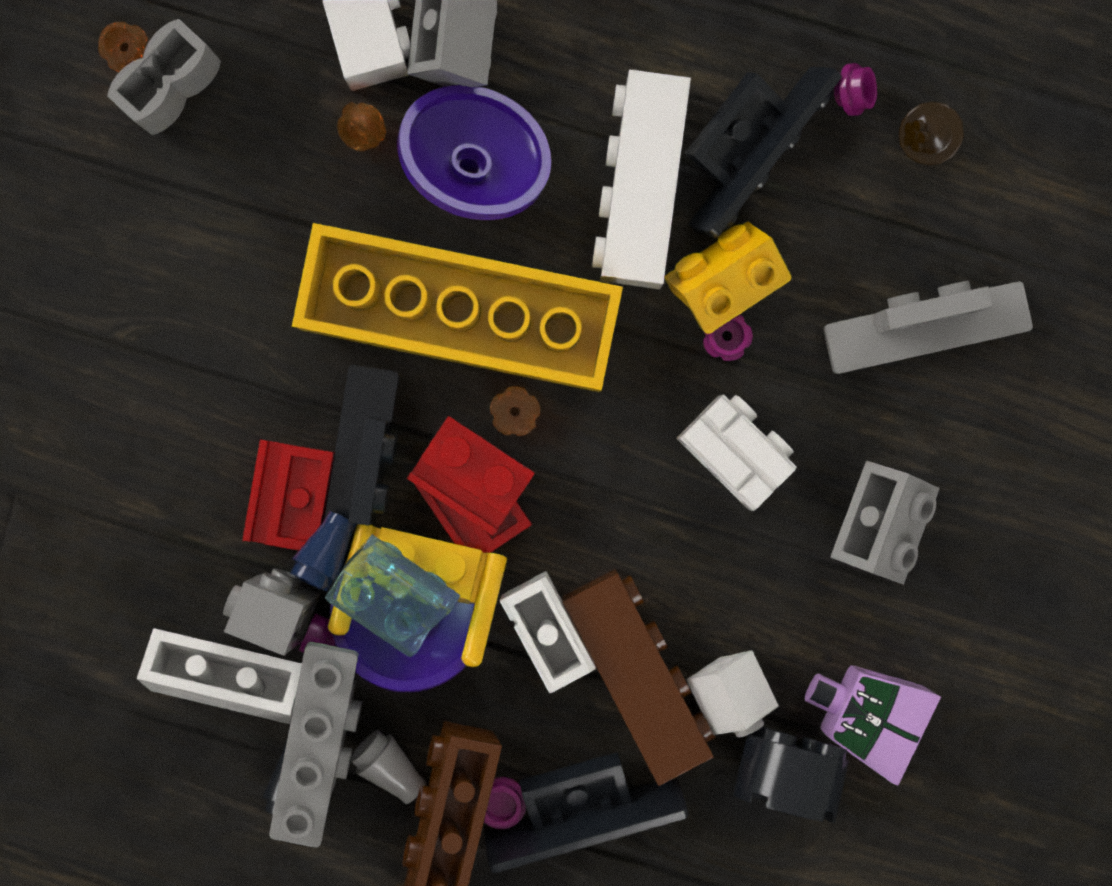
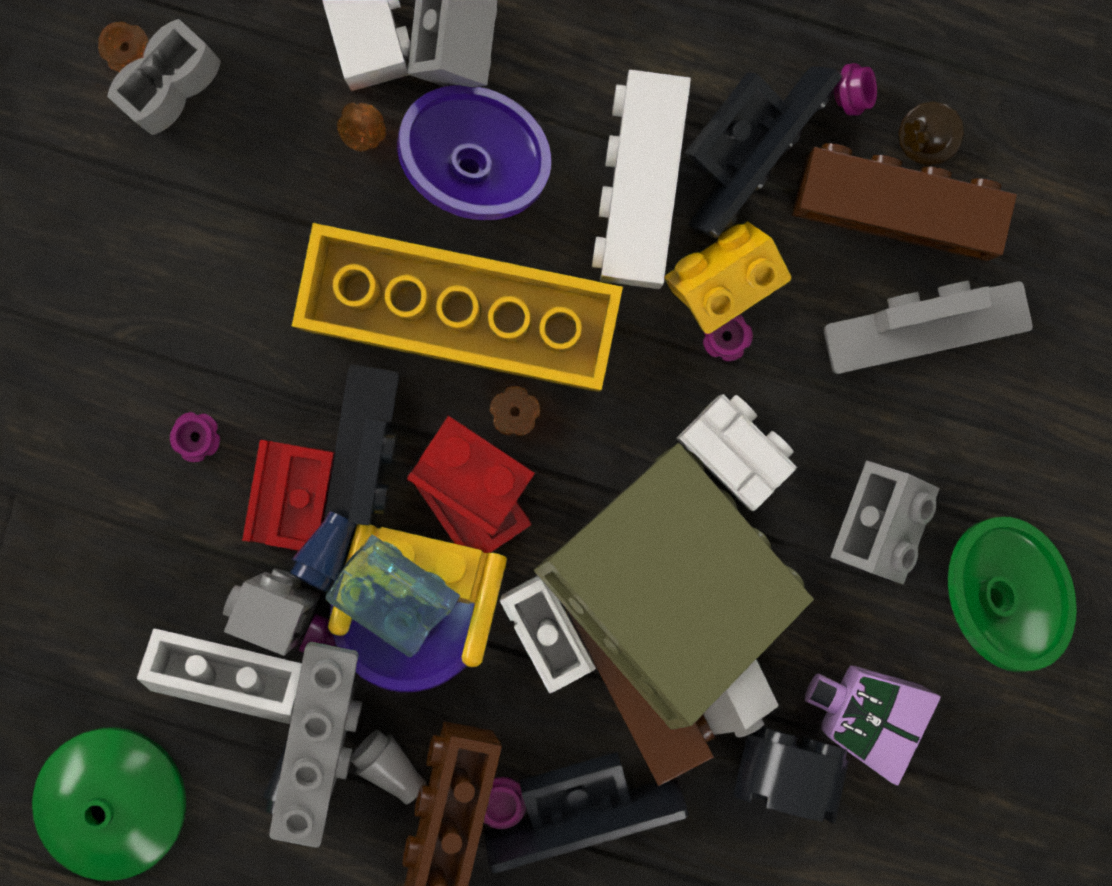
(134, 787): none -> green dish
(181, 436): none -> magenta plate
(676, 587): none -> olive panel
(904, 203): none -> reddish brown brick
(1012, 594): none -> green dish

